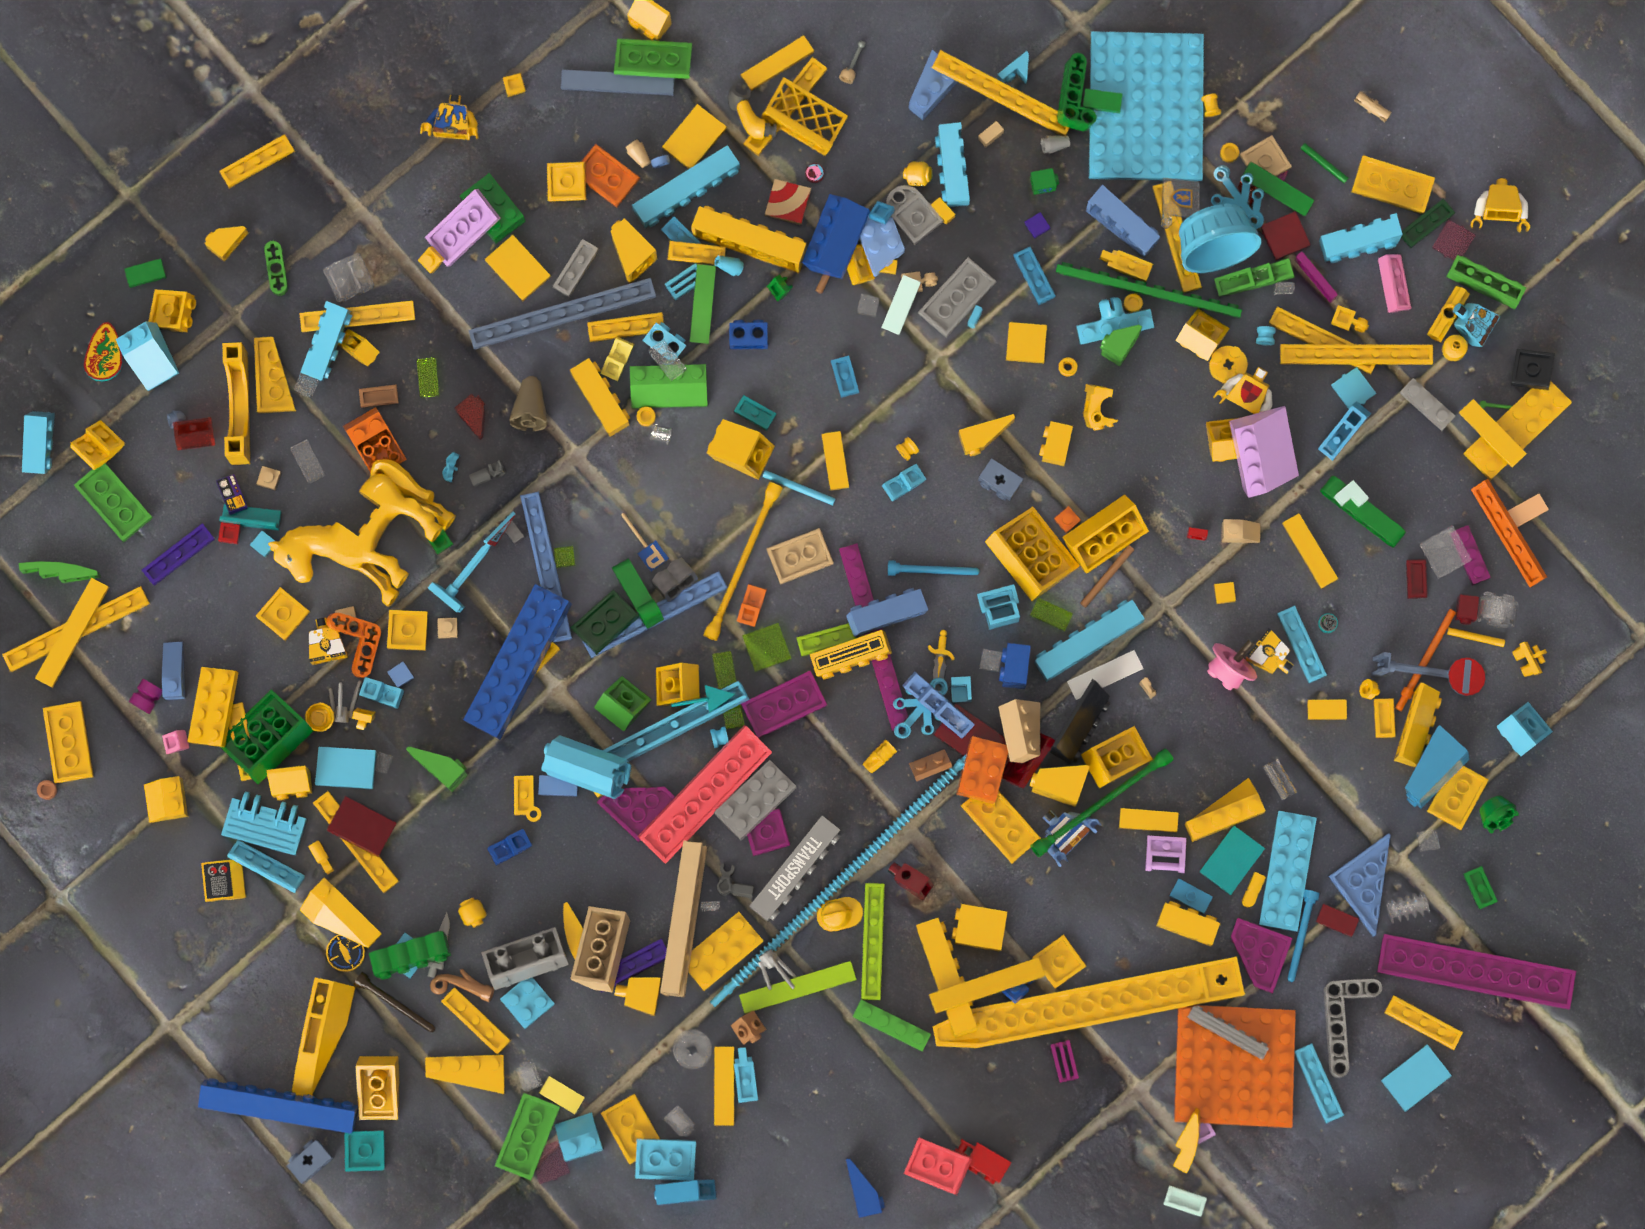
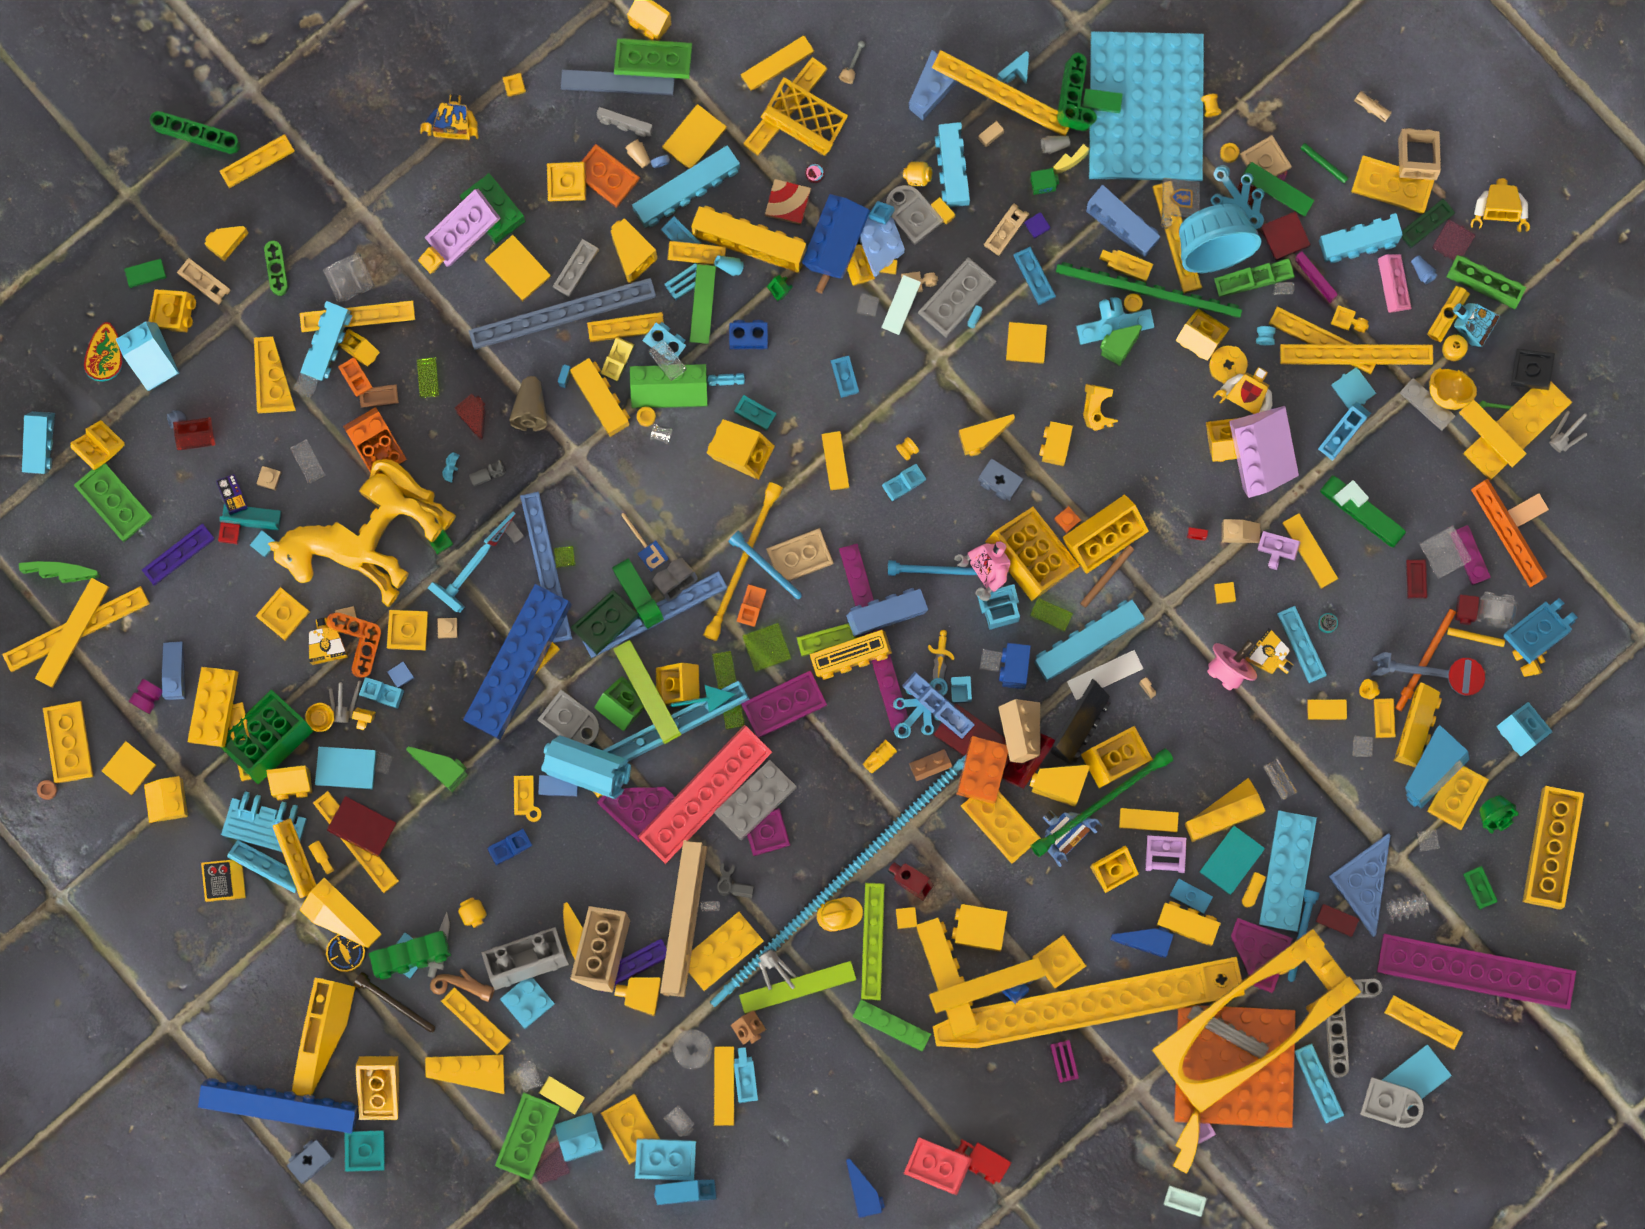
(128, 768): none -> yellow tile
(175, 741): bright pink slope -> none
(188, 126): none -> green beam
(203, 281): none -> tan plate
(238, 438): yellow arch -> none
(295, 857): none -> yellow tile
(355, 377): none -> orange slope
(564, 376): none -> dark azure tile
(569, 719): none -> light grey tile
(624, 122): none -> light grey plate
(647, 692): none -> lime tile
(719, 737): medium azure wheel -> none
(726, 379): none -> medium azure axle
(738, 541): none -> dark azure piece
(753, 124): piece -> none
(795, 868): light grey brick -> none
(798, 487): medium azure bar -> none
(906, 917): none -> yellow tile
(989, 564): none -> bright pink torso
(1006, 230): none -> tan plate
(1067, 162): none -> light yellow slope
(1068, 361): yellow plate -> none
(1114, 869): none -> yellow slope
(1150, 940): none -> blue slope
(1278, 547): none -> lavender plate
(1340, 991): none -> yellow windscreen
(1362, 746): none -> clear tile
(1390, 1103): none -> light grey tile
(1417, 169): none -> tan window
(1424, 270): none -> medium blue cone
(1452, 388): none -> yellow cylinder
(1540, 630): none -> dark azure tile
(1553, 847): none -> yellow brick
(1560, 441): none -> light grey plant

